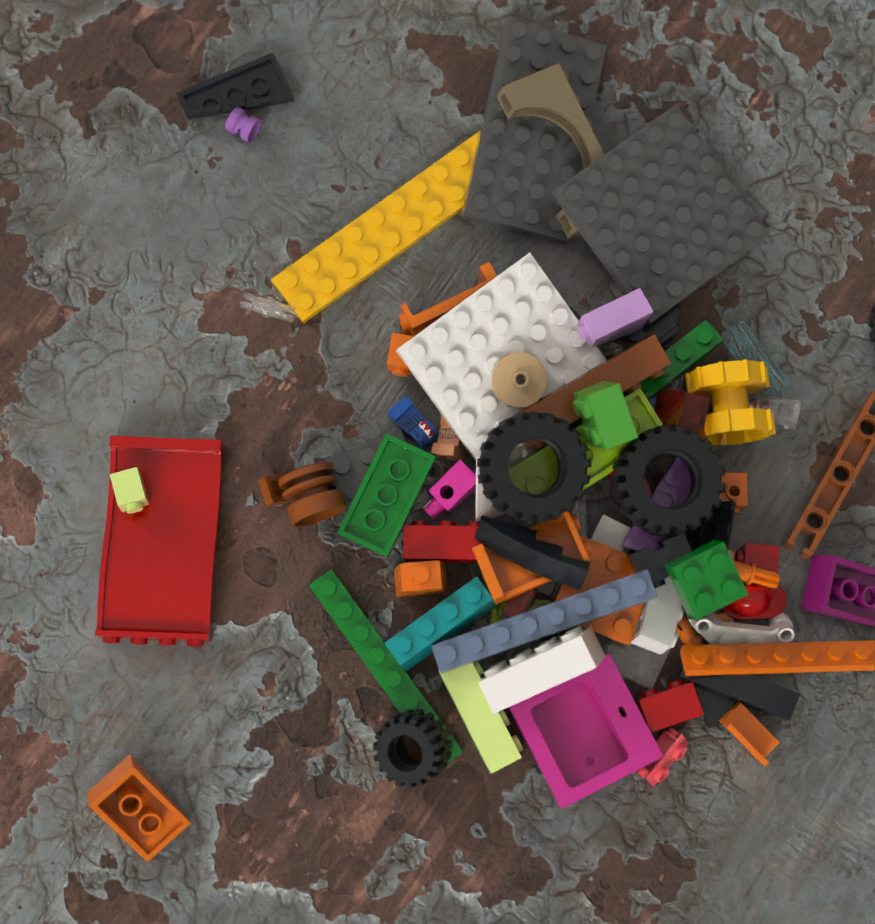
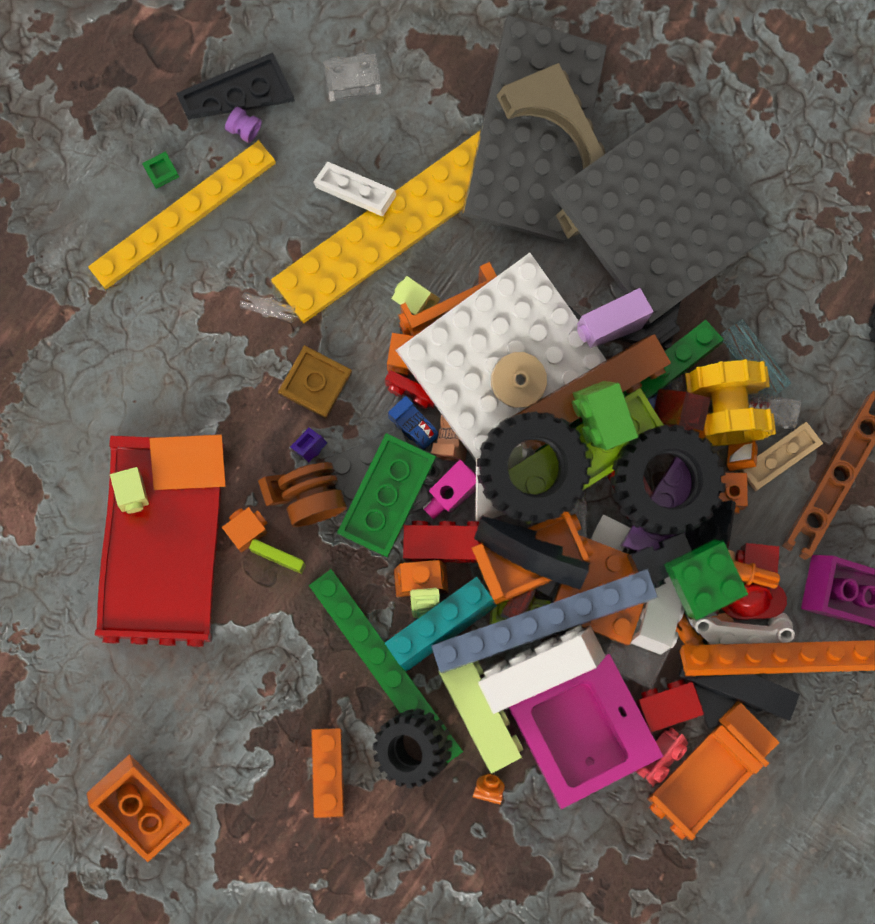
(160, 170): none -> green plate
(181, 215): none -> yellow plate
(187, 462): none -> orange window
(245, 527): none -> orange brick
(277, 556): none -> lime tile
(308, 445): none -> dark purple plate
(315, 381): none -> pearl gold plate
(328, 773): none -> orange brick
(352, 76): none -> clear brick
(355, 188): none -> white plate
(401, 385): none -> red plate
(414, 295): none -> yellowish green brick
(423, 600): none -> yellowish green slope
(489, 788): none -> orange plate
(703, 782): none -> orange panel
(742, 456): none -> orange tile
(782, 456): none -> tan plate

